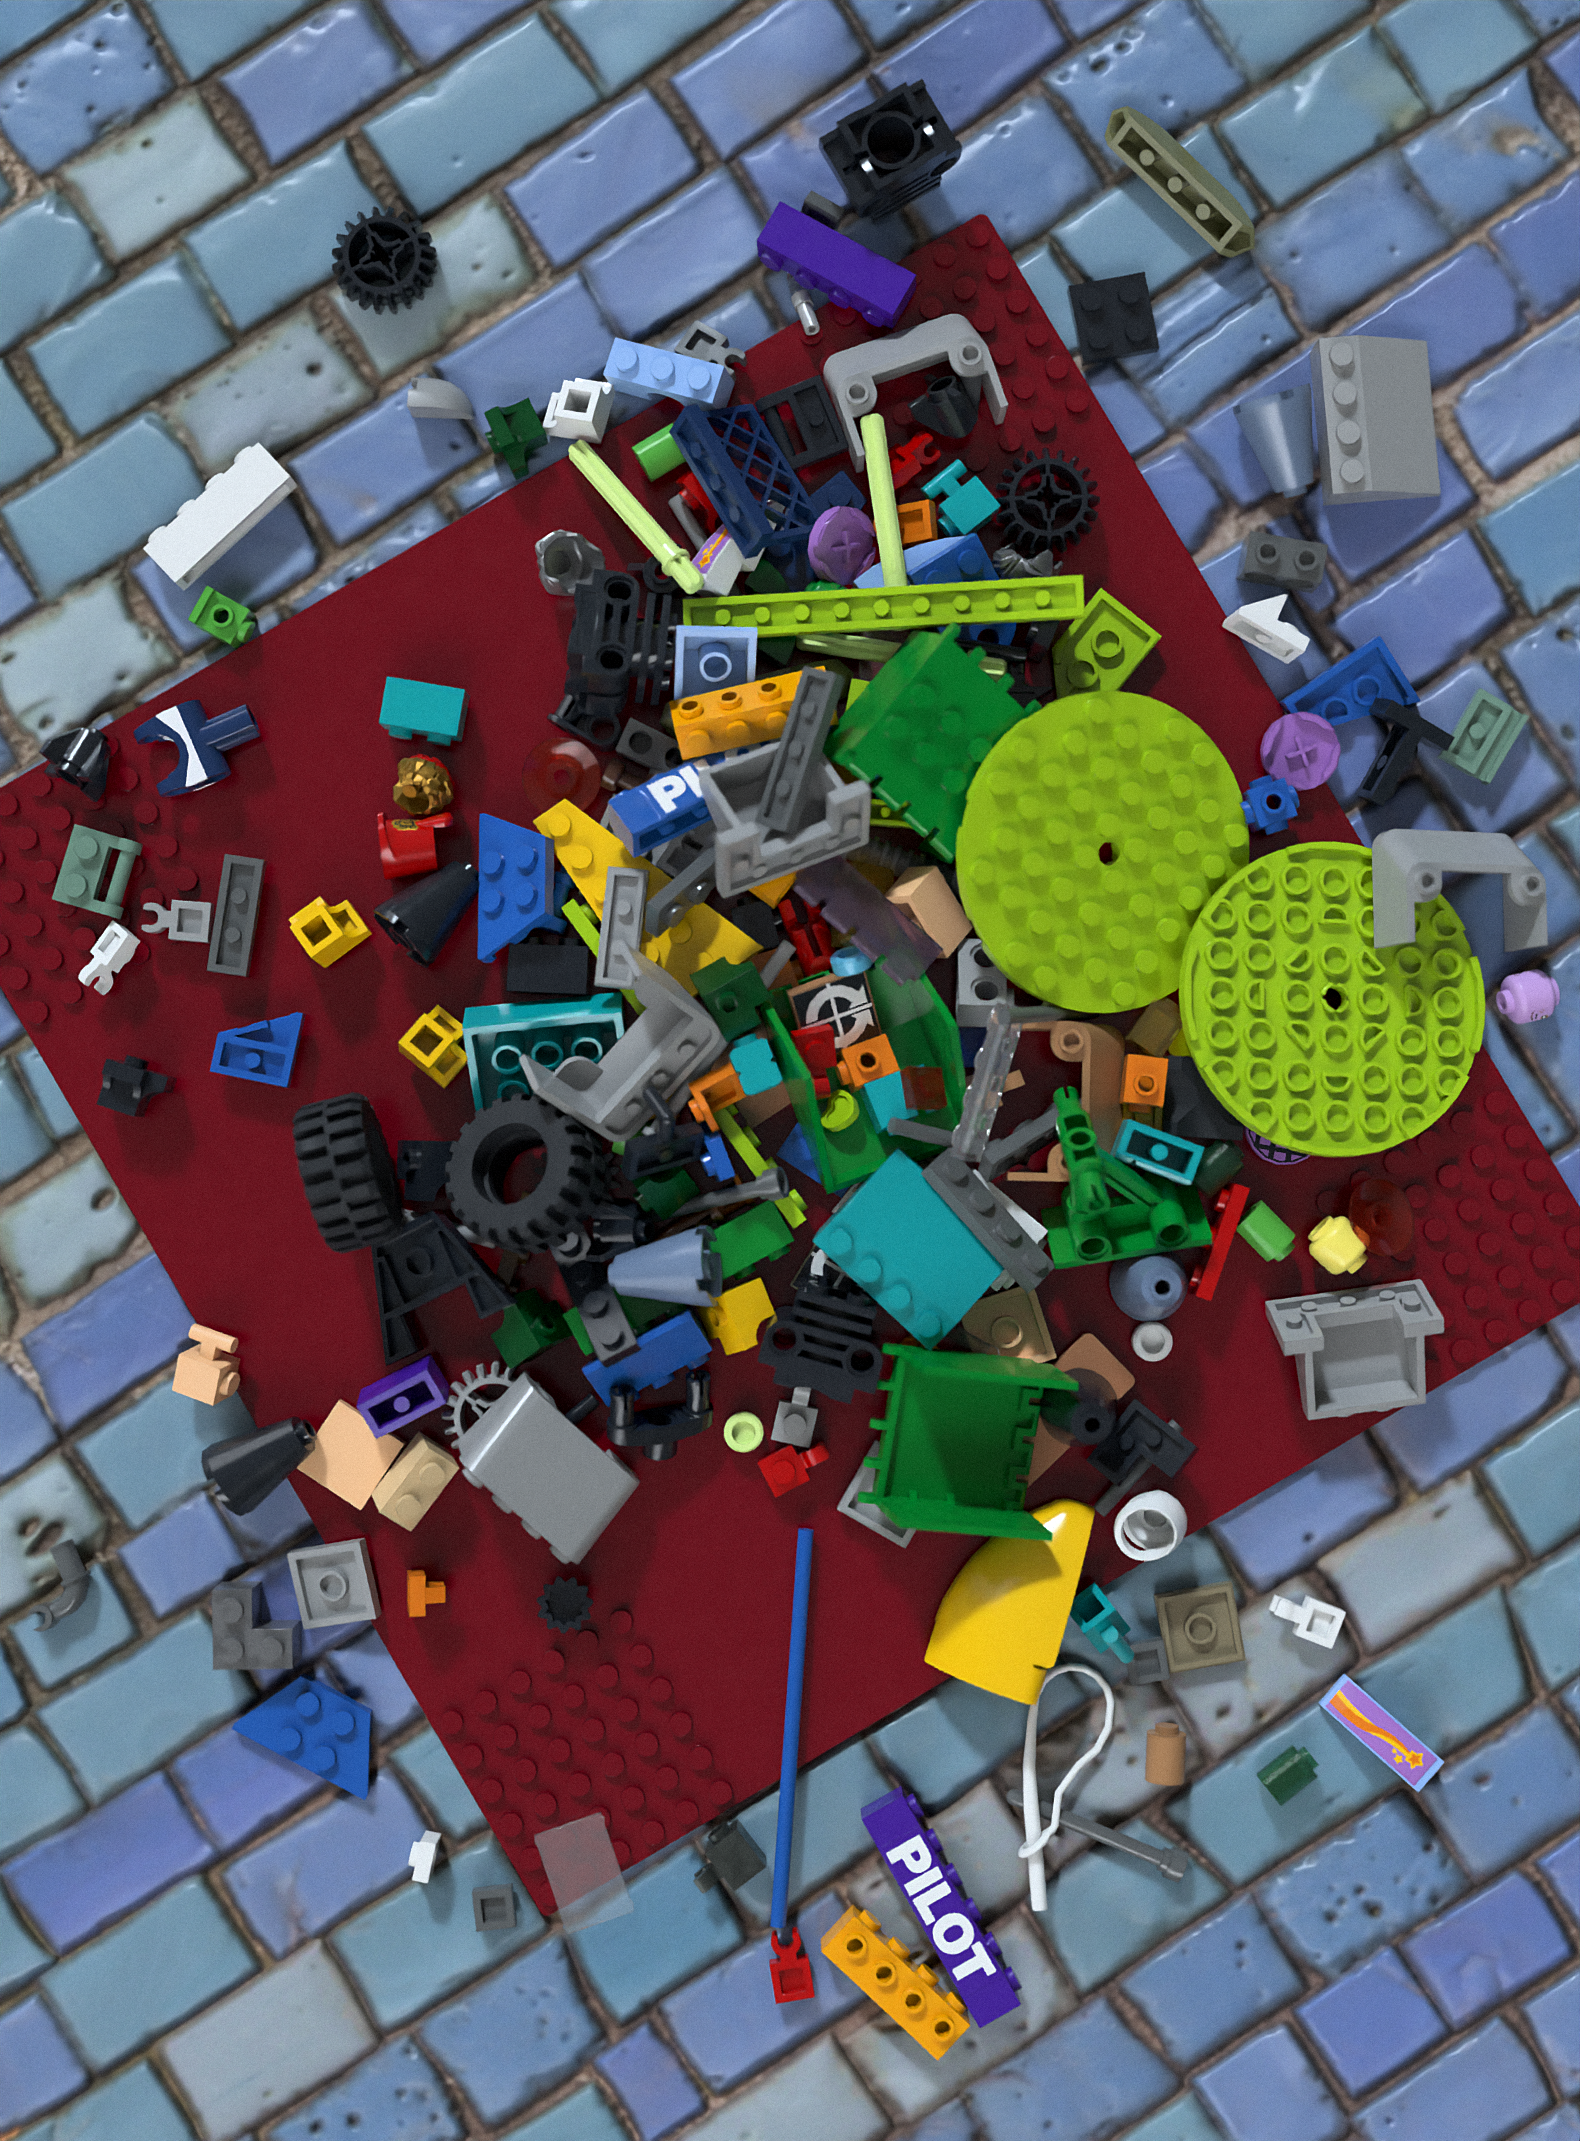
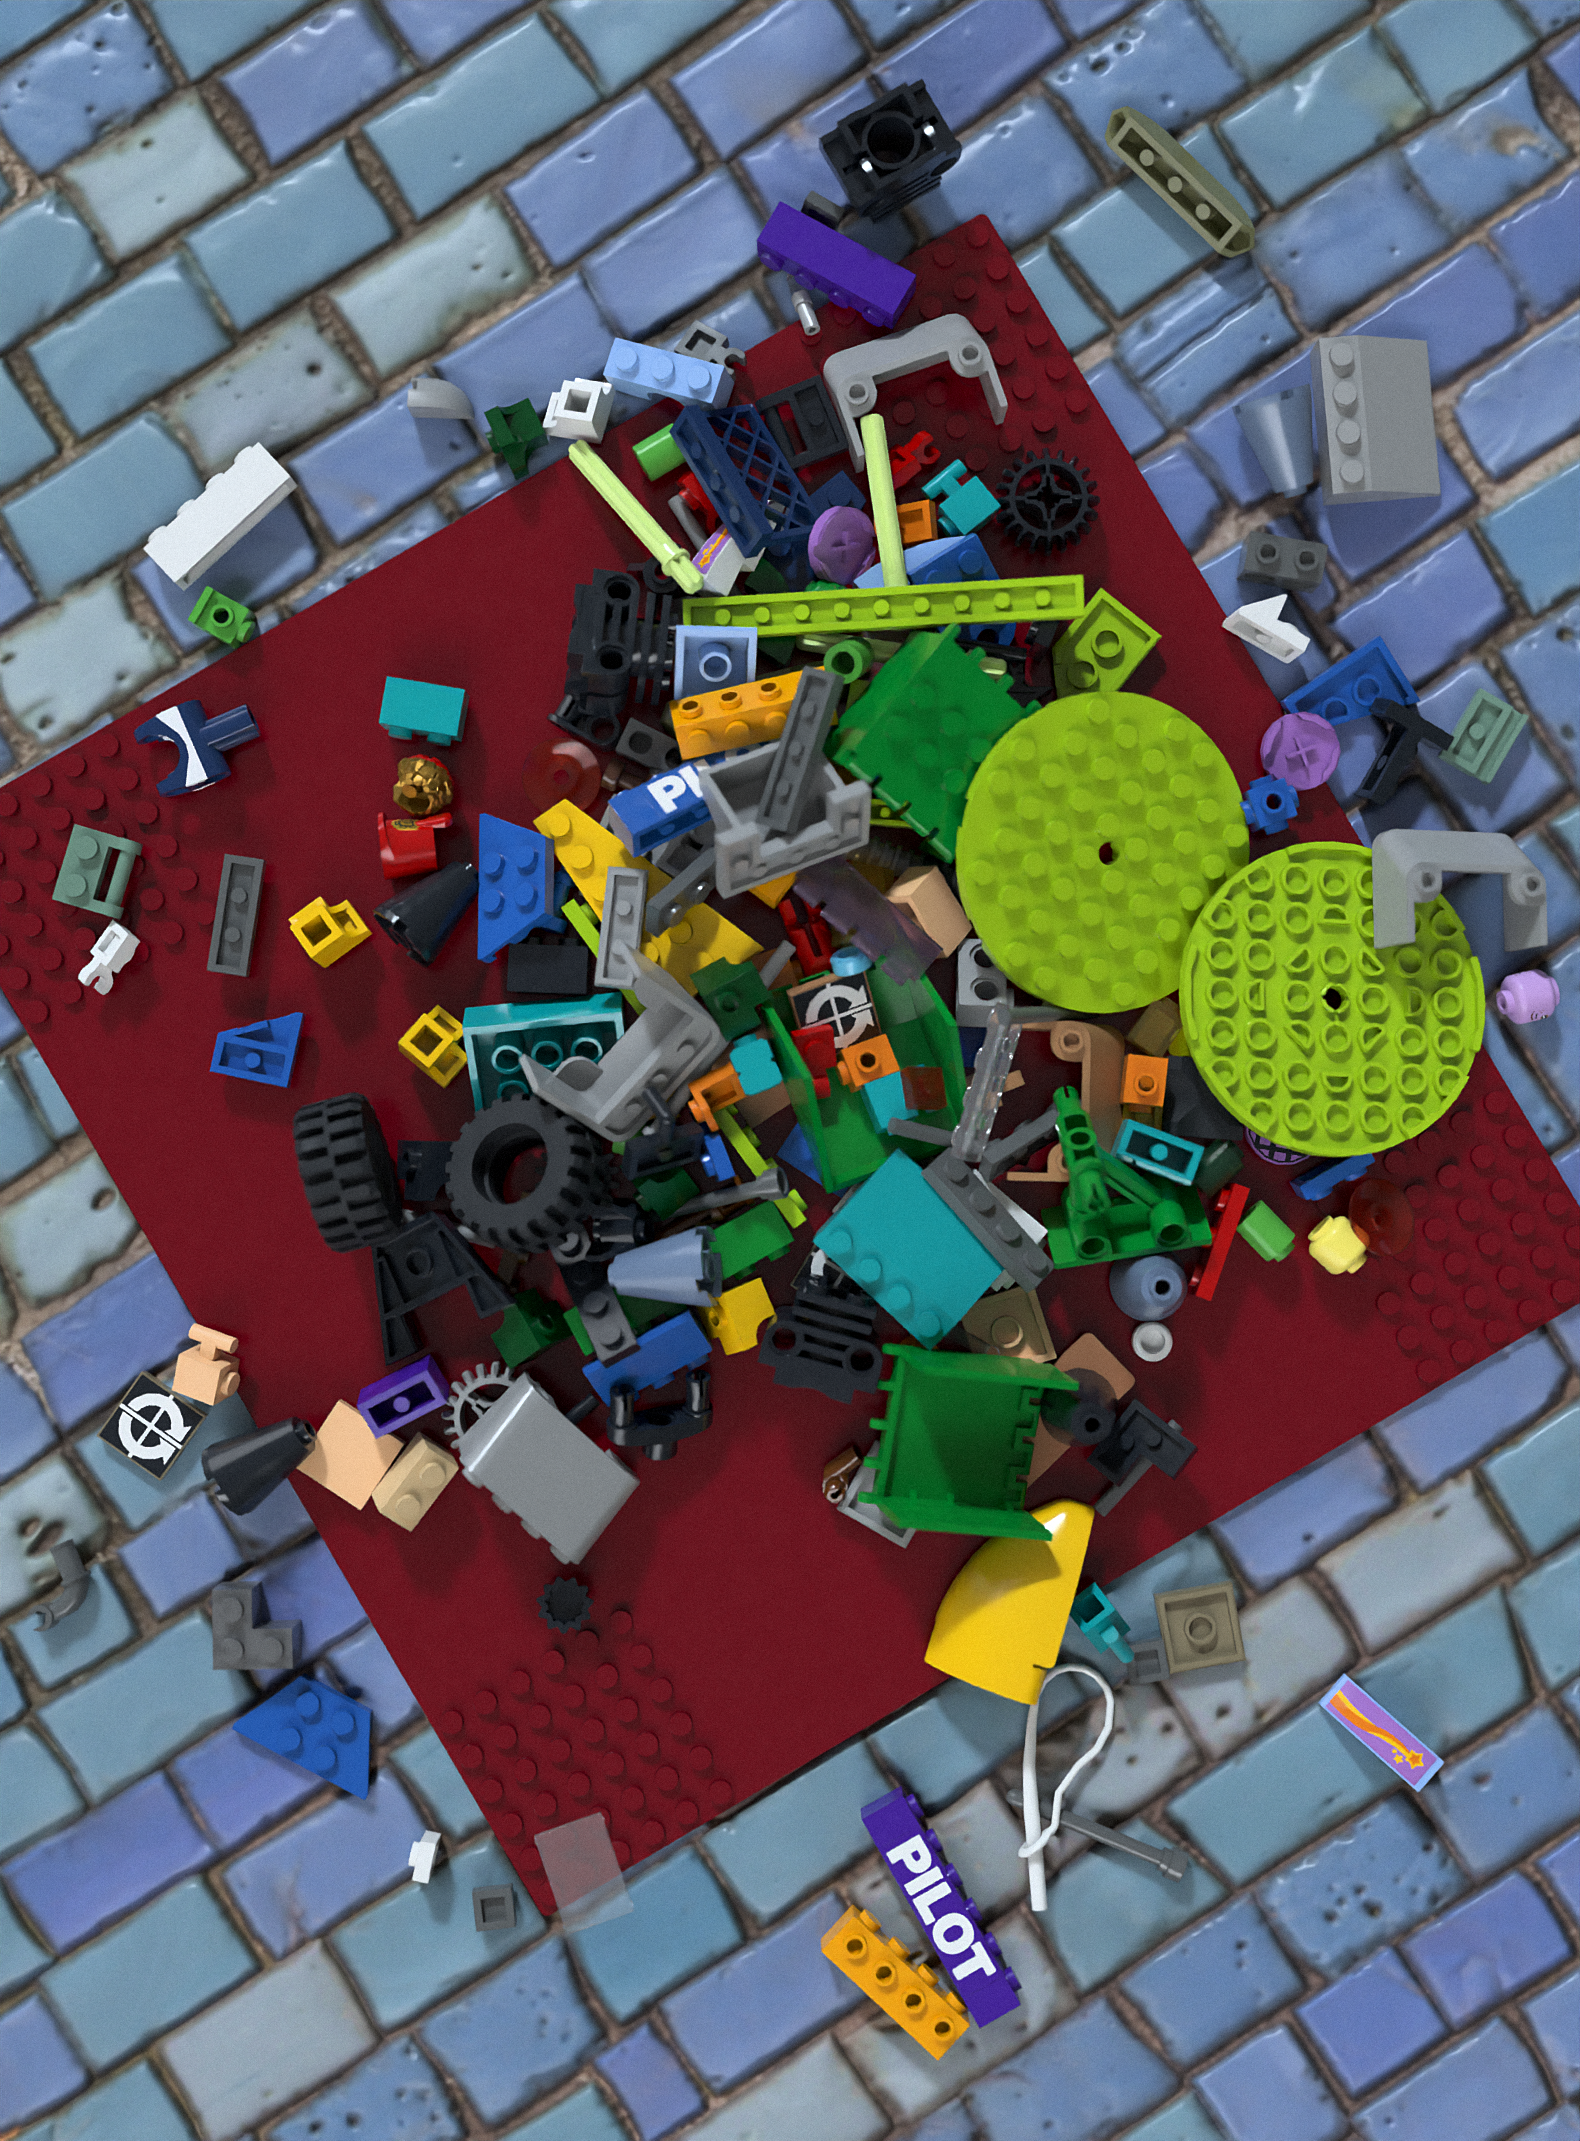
(79, 759): black brick -> none
(131, 1086): black brick -> none
(152, 1425): none -> tile
(186, 920): light grey plate -> none
(334, 1583): light grey tile -> none
(398, 252): black gear -> none
(422, 1592): orange tile -> none
(567, 560): flat silver hair -> none
(732, 1856): pearl dark grey brick -> none
(743, 1431): yellowish green tile -> none
(758, 921): black brick -> none
(787, 1468): red plate -> none
(790, 1972): red plate -> none
(791, 1728): blue piece -> none
(795, 1419): light grey plate -> none
(837, 1473): none -> reddish brown arm
(841, 1111): lime piece -> none
(850, 658): none -> bright green brick
(950, 405): black brick -> none
(1012, 566): flat silver hair -> none
(1113, 319): black plate -> none
(1152, 1522): white helmet -> none
(1165, 1755): medium nougat brick -> none
(1288, 1774): clear green brick -> none
(1313, 1620): white plate -> none
(1320, 1179): none -> blue plate
(1358, 1346): light grey windscreen -> none

